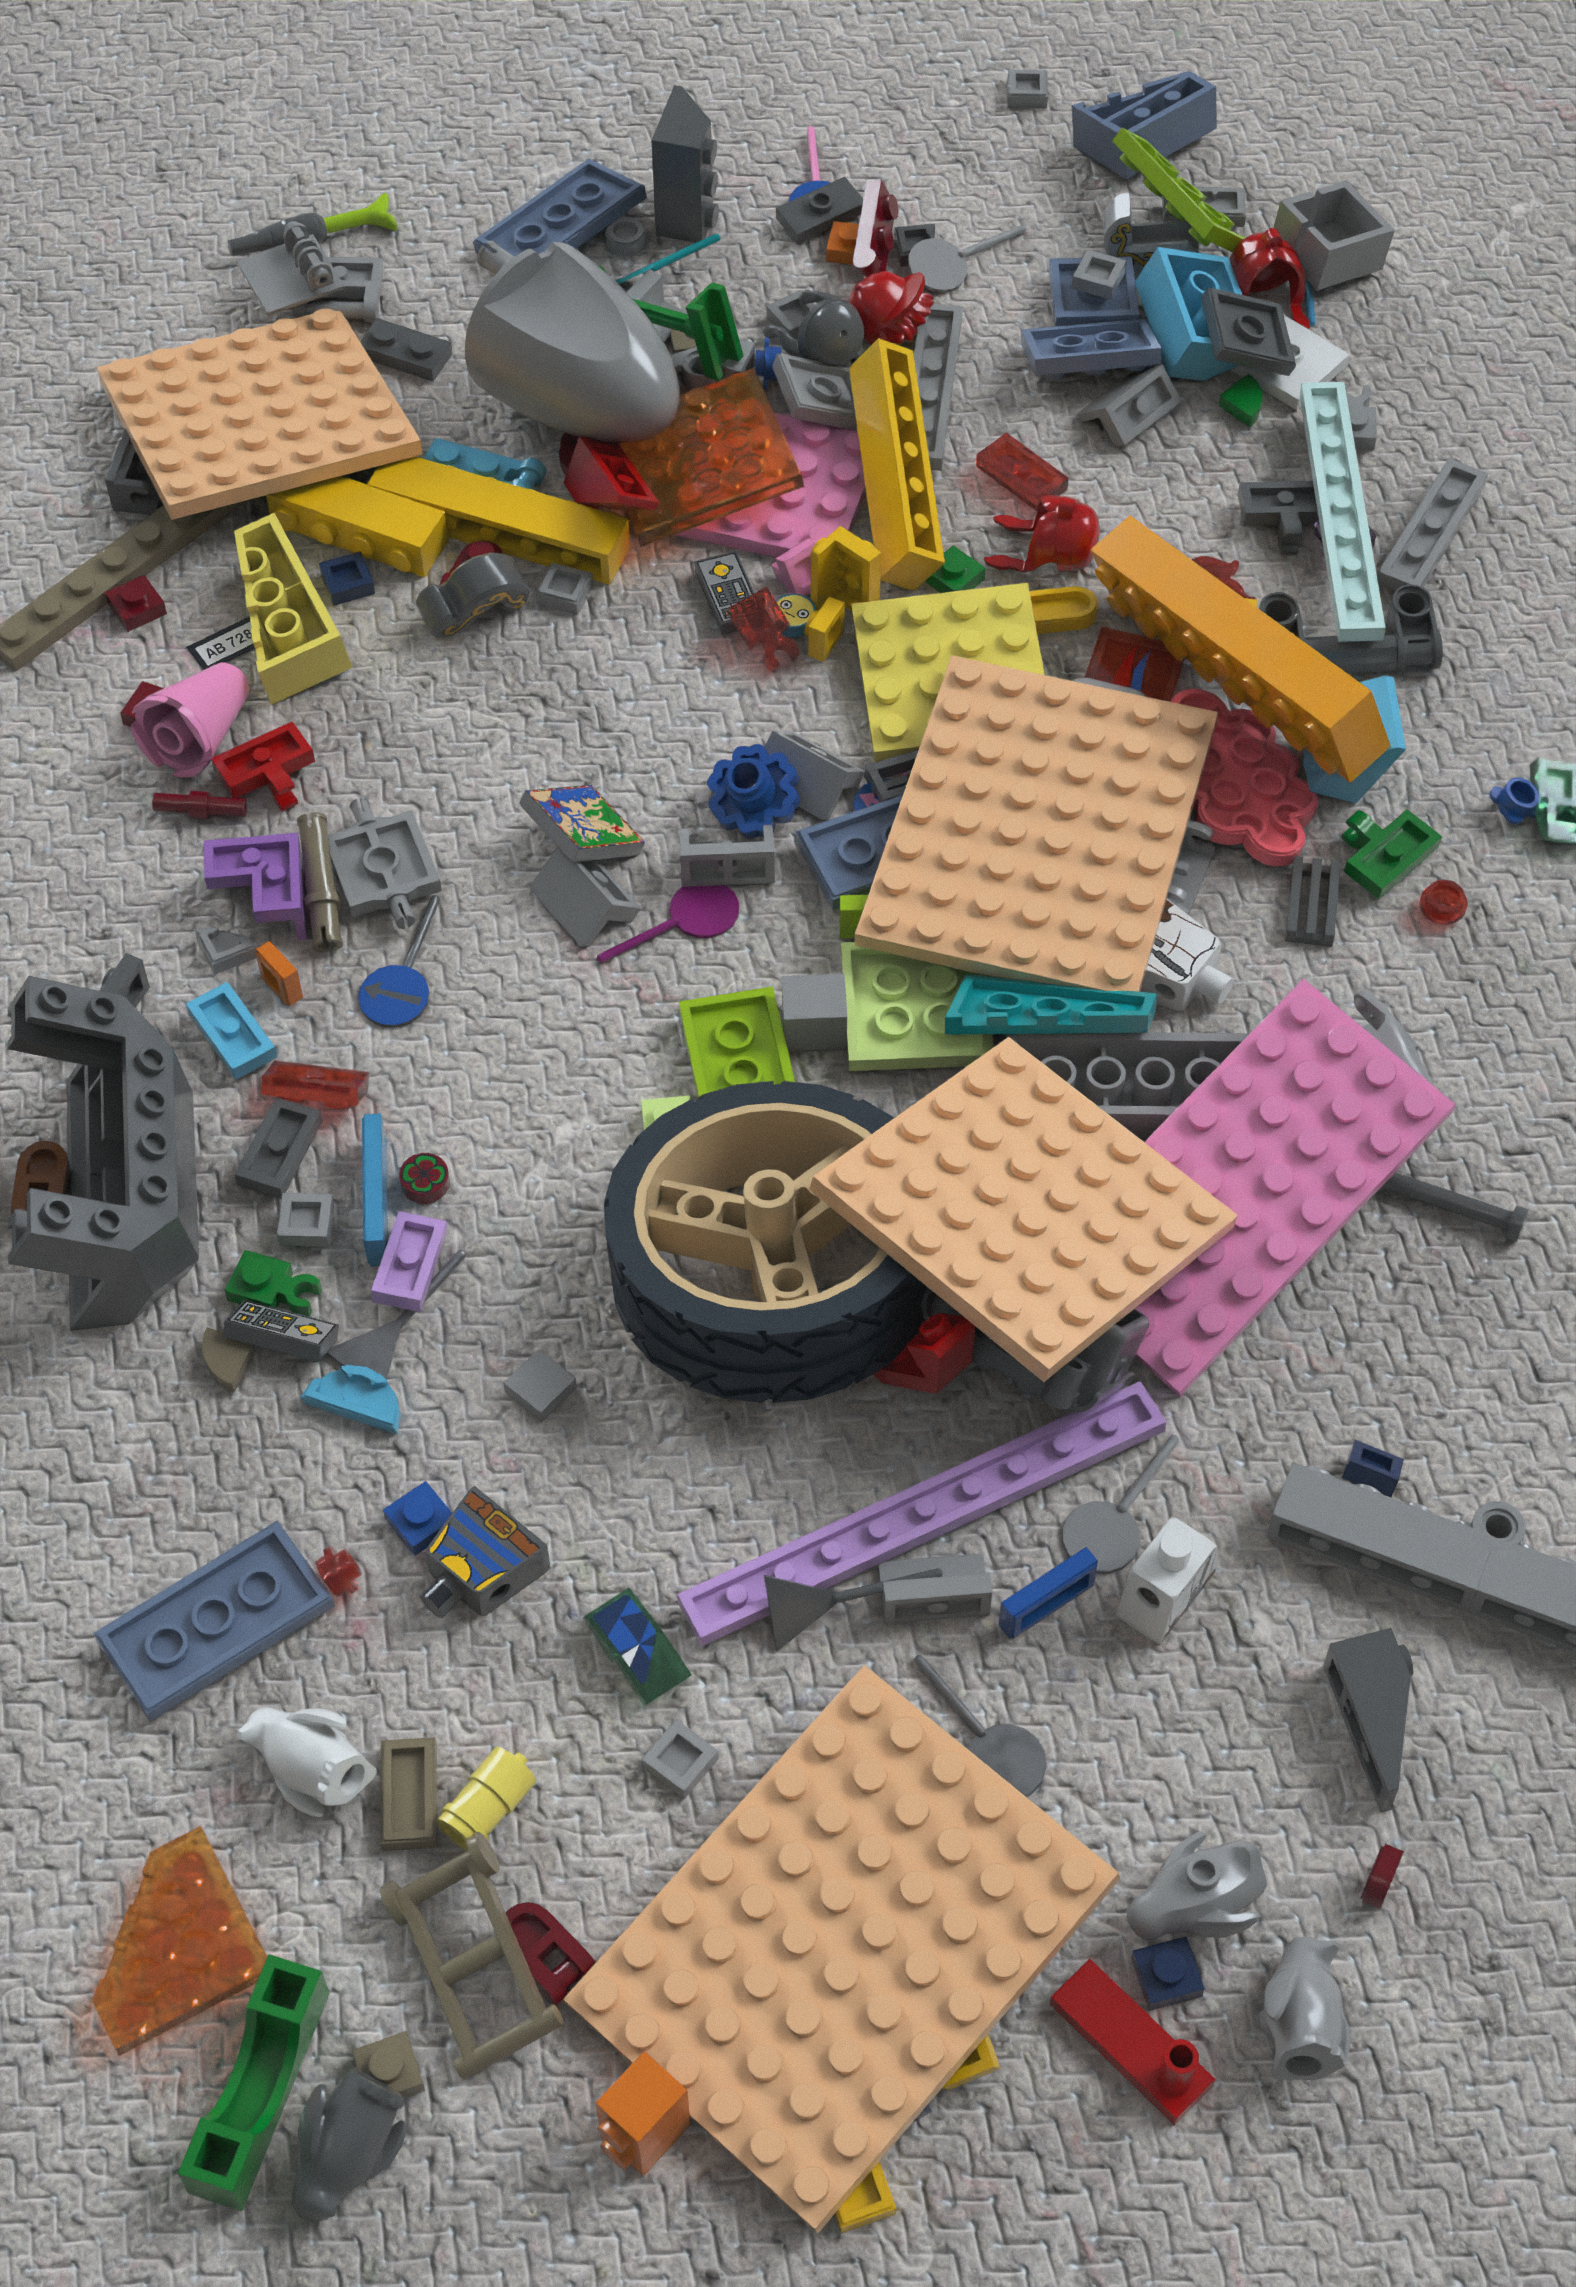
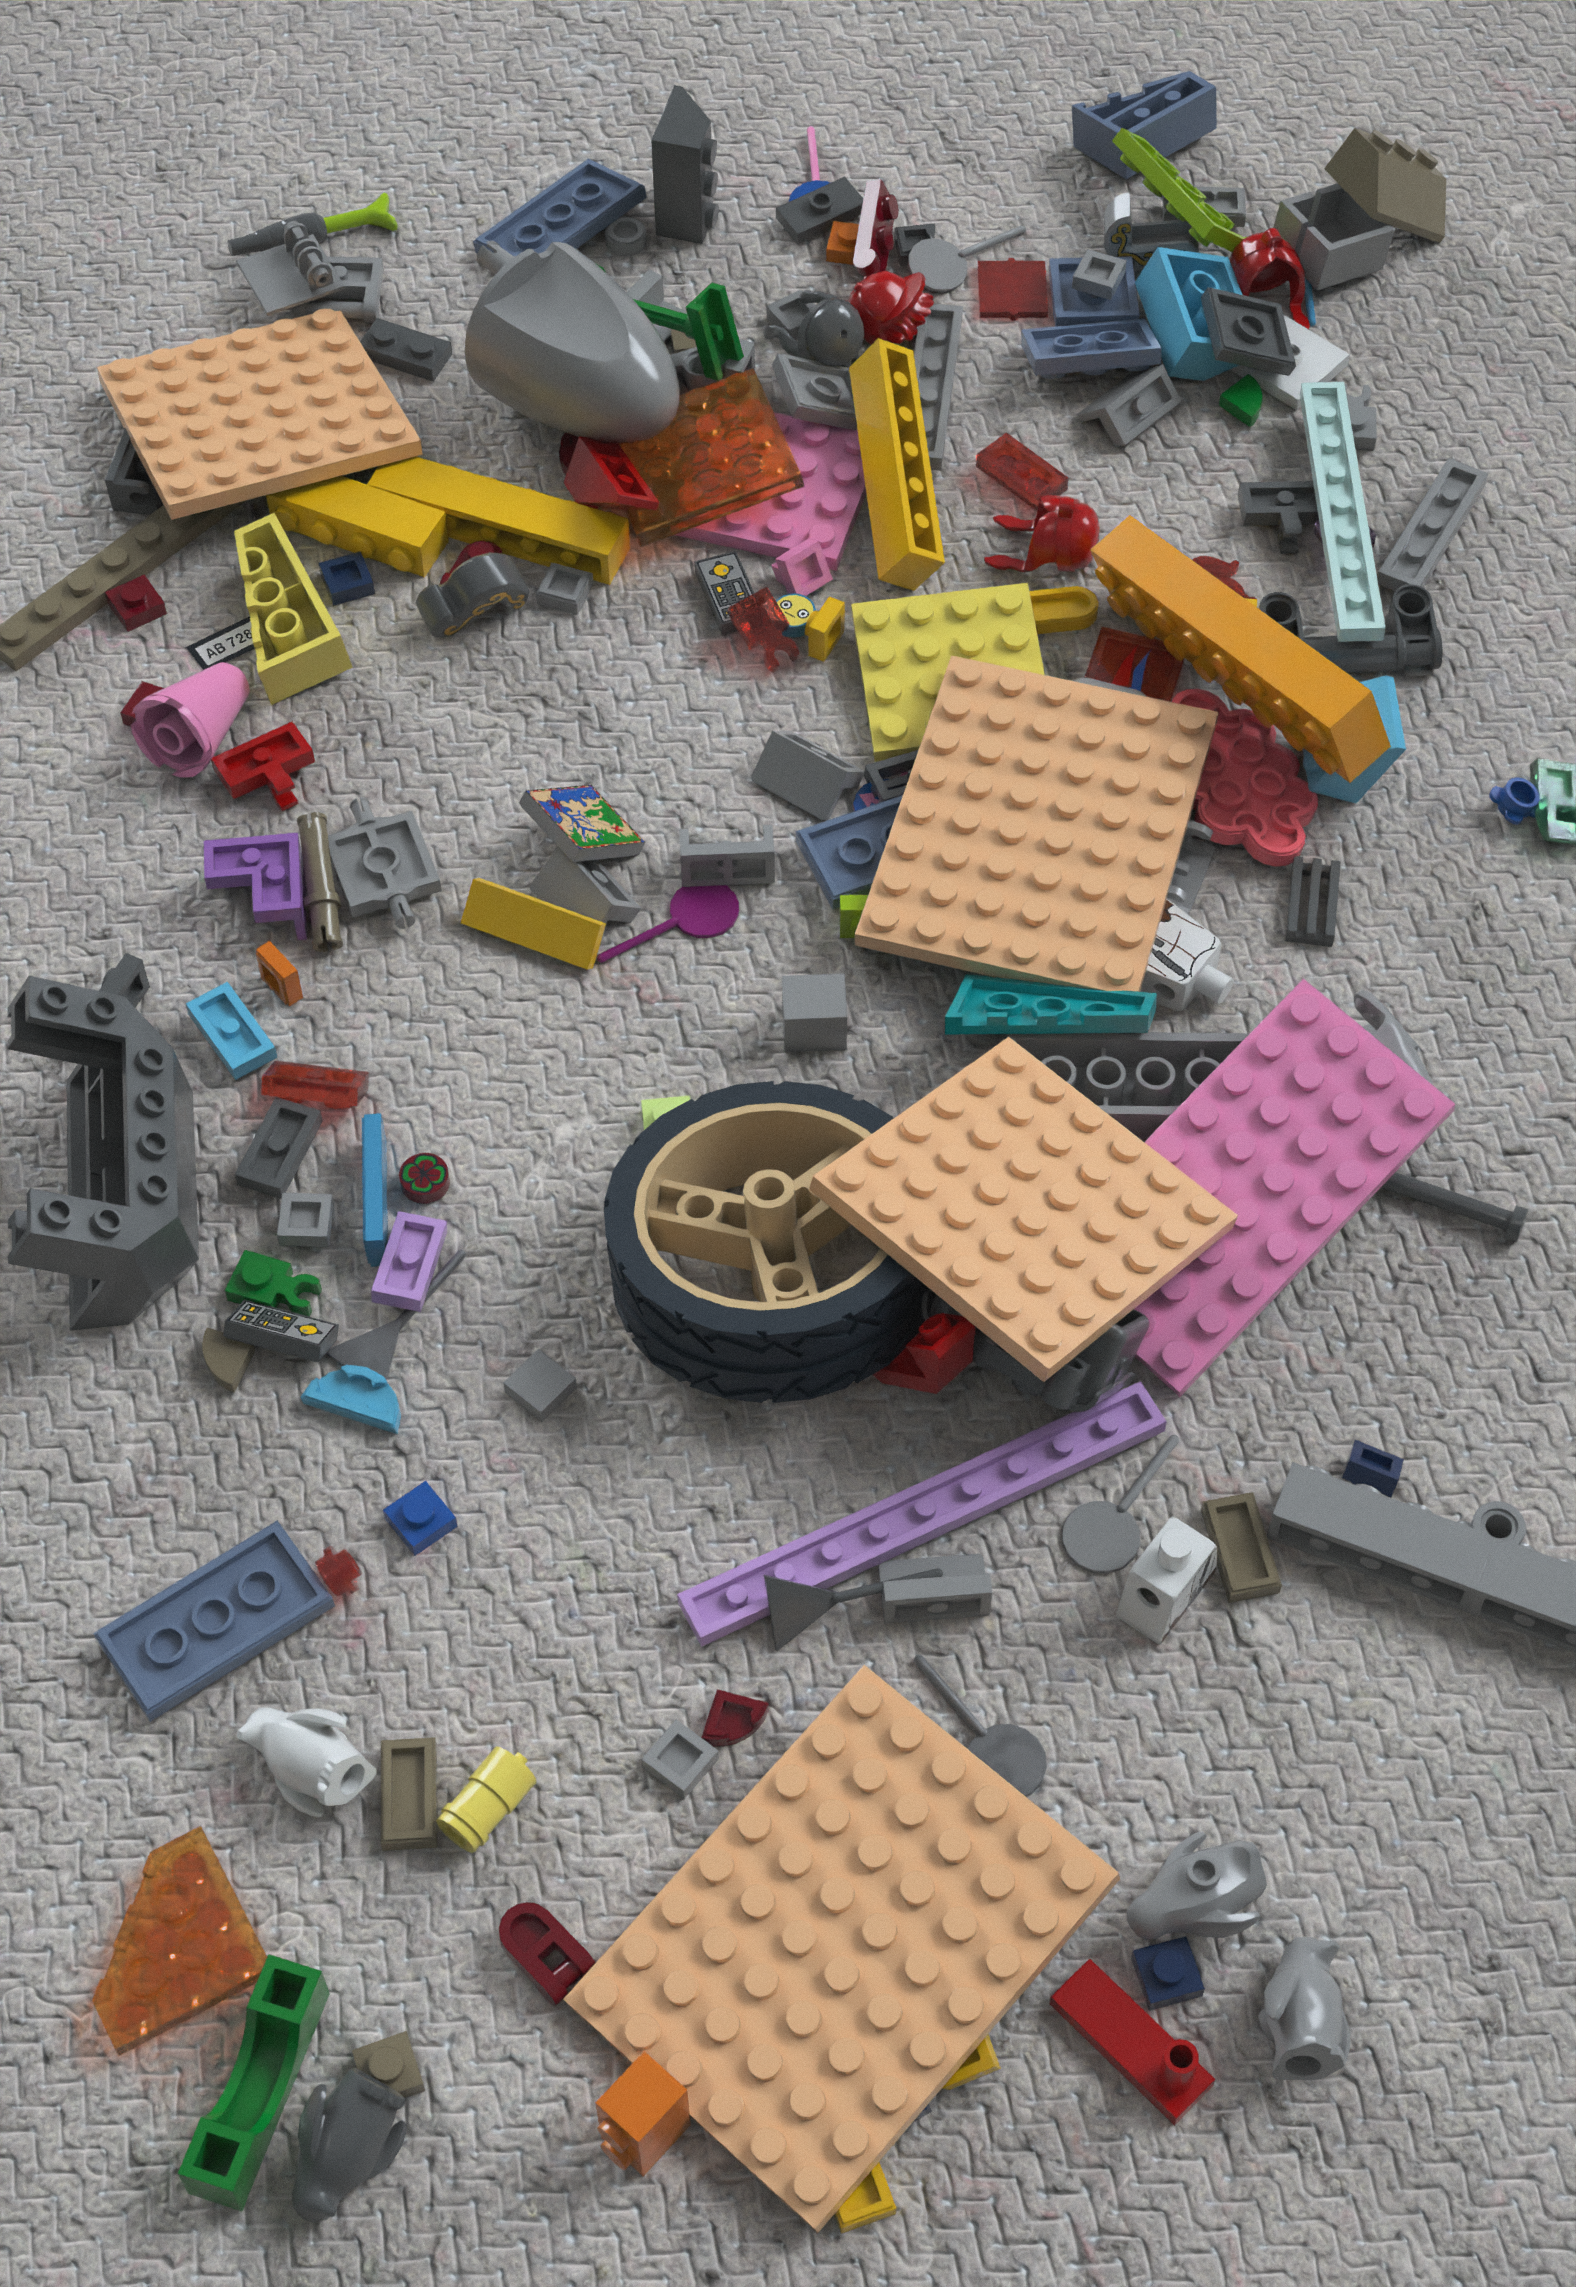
(40, 1167): reddish brown plate -> none
(199, 804): dark red bar -> none
(224, 948): light grey tile -> none
(398, 993): blue piece -> none
(404, 1908): dark tan piece -> none
(481, 1558): torso -> none
(487, 464): medium azure plate -> none
(533, 923): none -> yellow tile
(637, 1646): slope -> none
(673, 257): teal piece -> none
(733, 1718): none -> dark red tile
(735, 1040): lime plate -> none
(753, 790): blue plant -> none
(764, 361): blue plate -> none
(844, 569): yellow bracket -> none
(900, 1013): yellowish green plate -> none
(957, 572): green plate -> none
(1012, 289): none -> clear red piece
(1027, 88): light grey tile -> none
(1048, 1593): blue tile -> none
(1242, 1547): none -> dark tan tile
(1372, 1691): dark grey slope -> none
(1381, 1876): dark red tile -> none
(1388, 852): green plate -> none
(1392, 182): none -> dark tan slope
(1446, 893): clear red plate -> none

